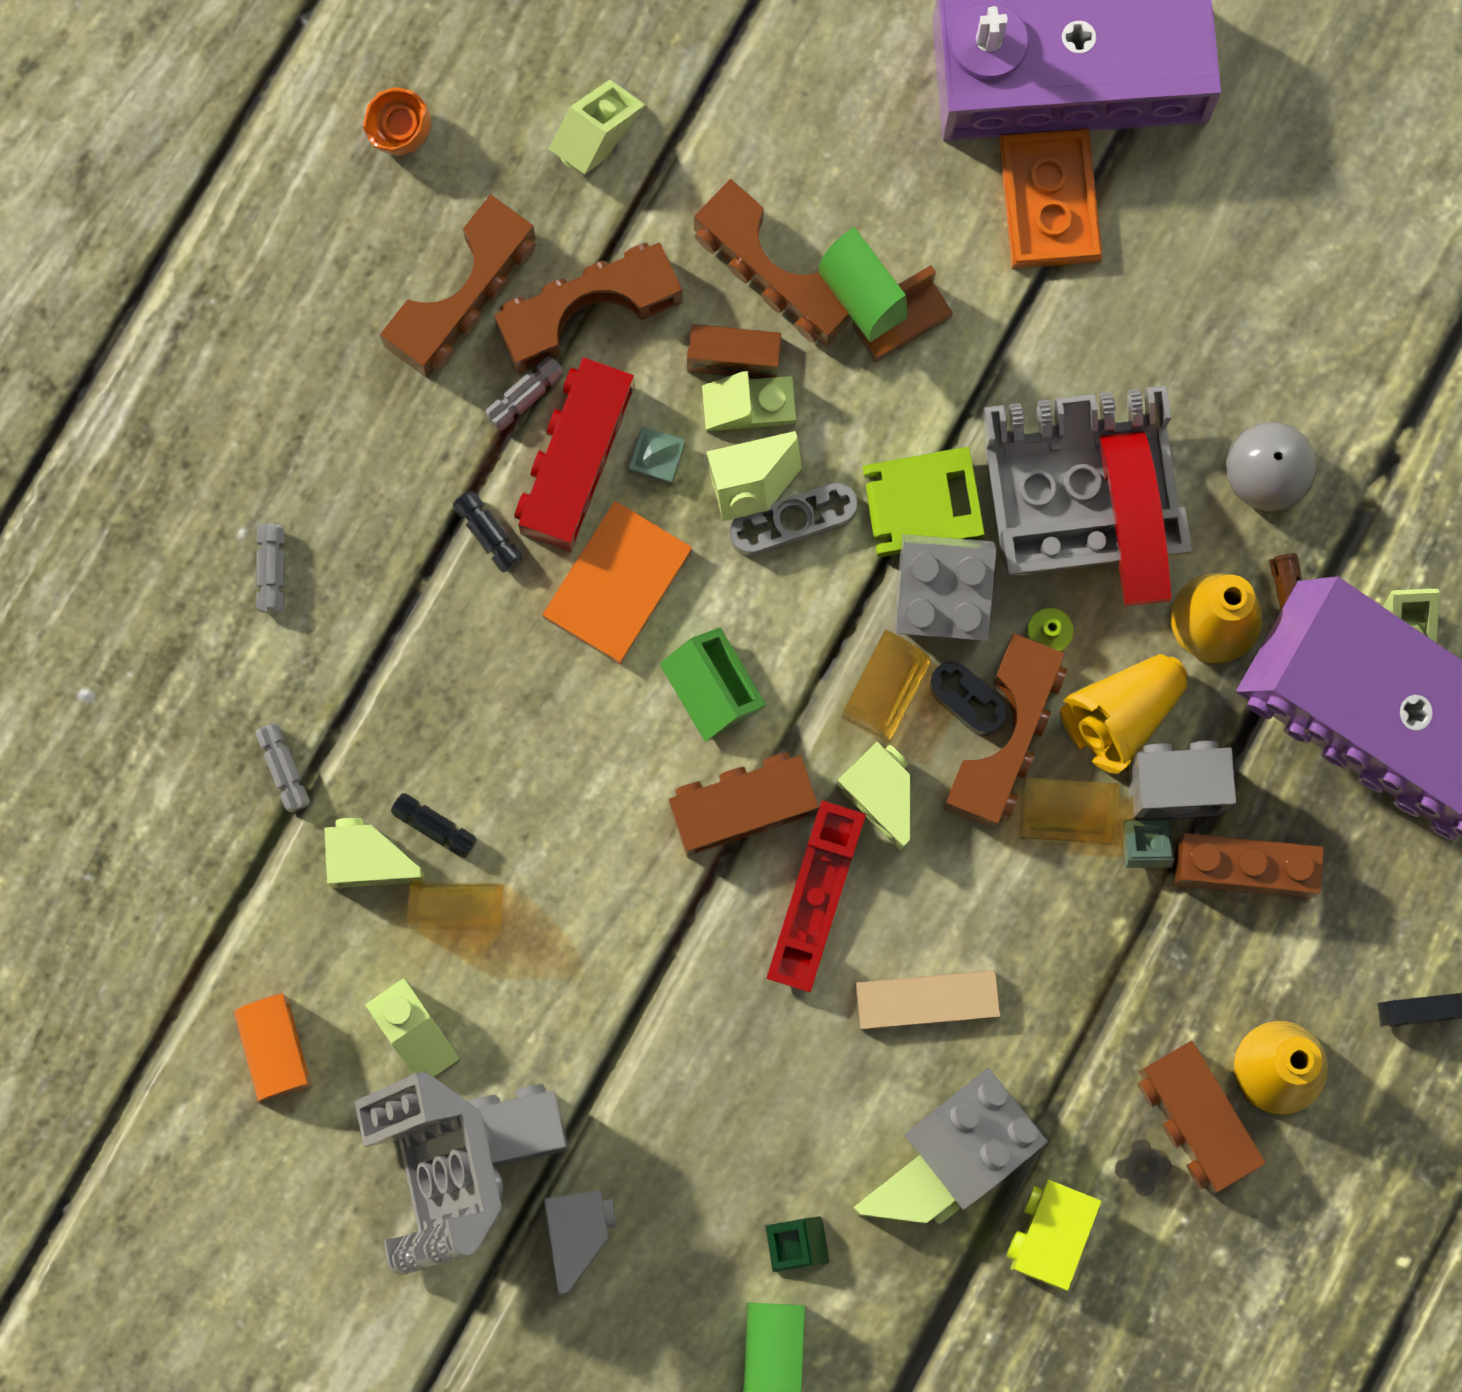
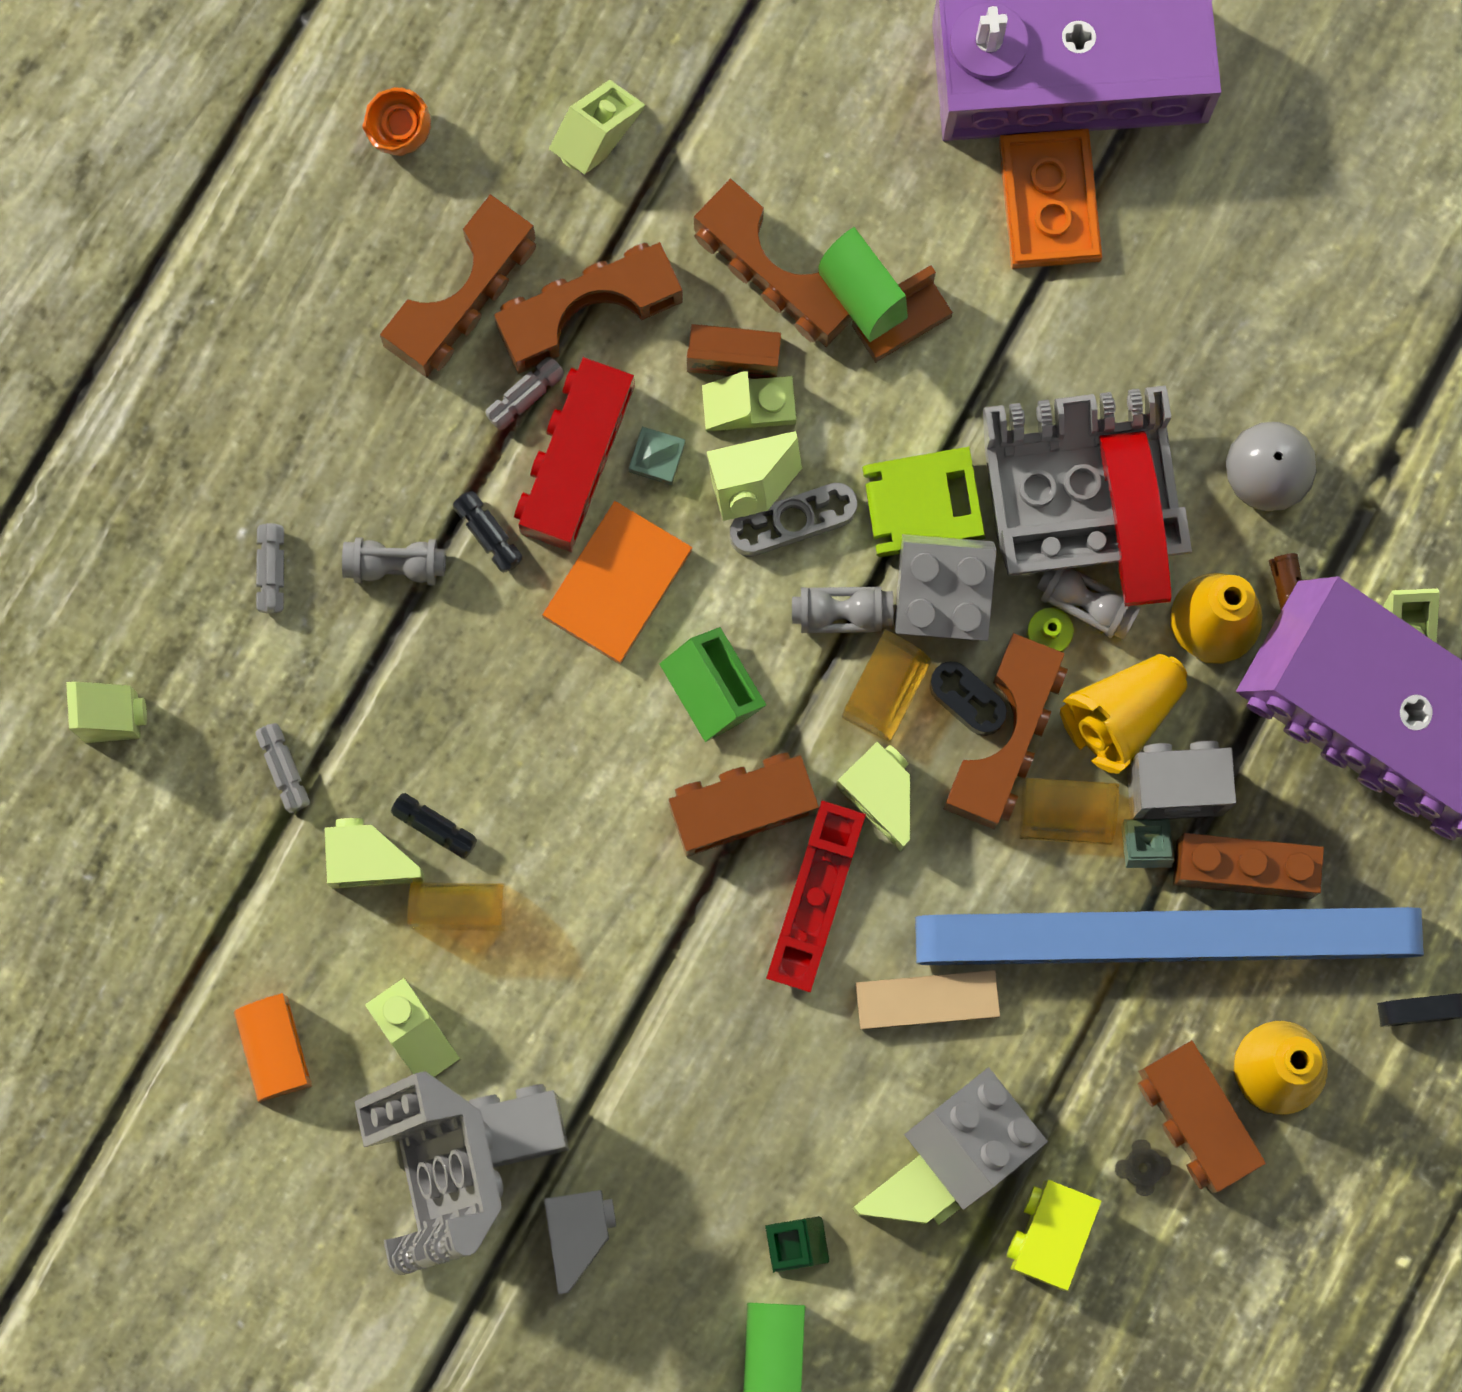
(104, 711): none -> yellowish green slope
(372, 560): none -> light grey piece
(867, 609): none -> light grey piece
(1104, 609): none -> light grey piece
(1169, 936): none -> medium blue beam

